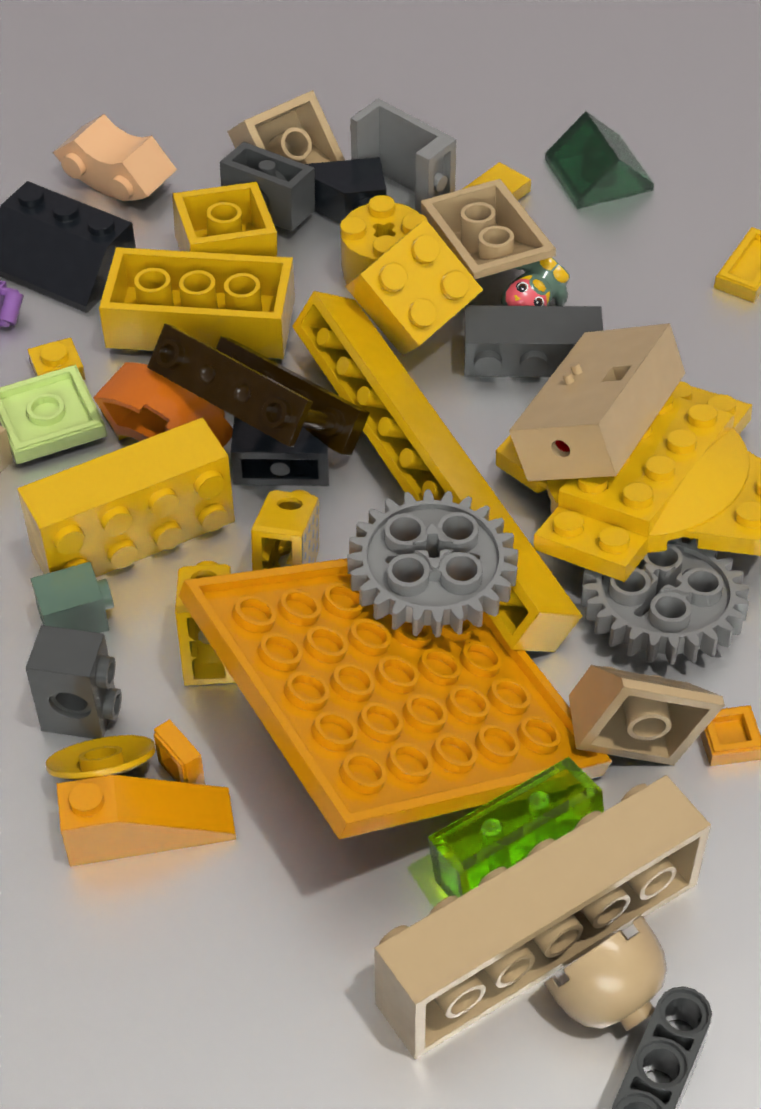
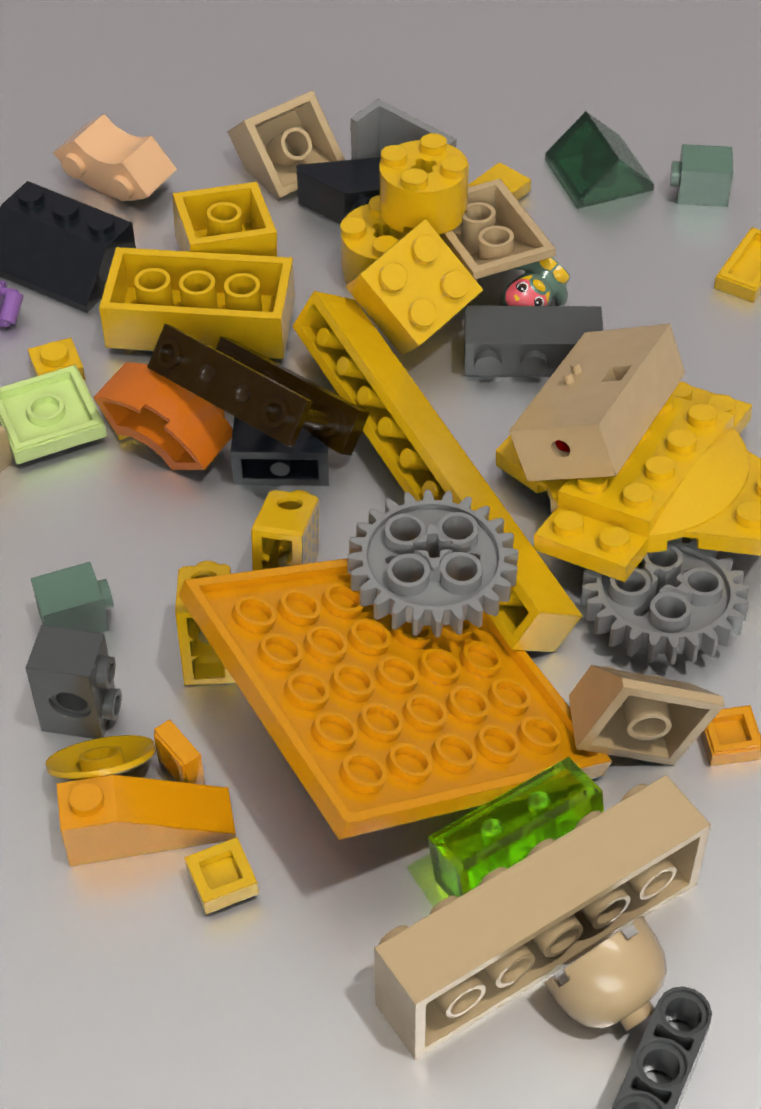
(130, 501): yellow brick -> none
(221, 875): none -> yellow plate
(284, 183): dark grey brick -> none
(422, 183): none -> yellow brick
(703, 175): none -> sand green brick

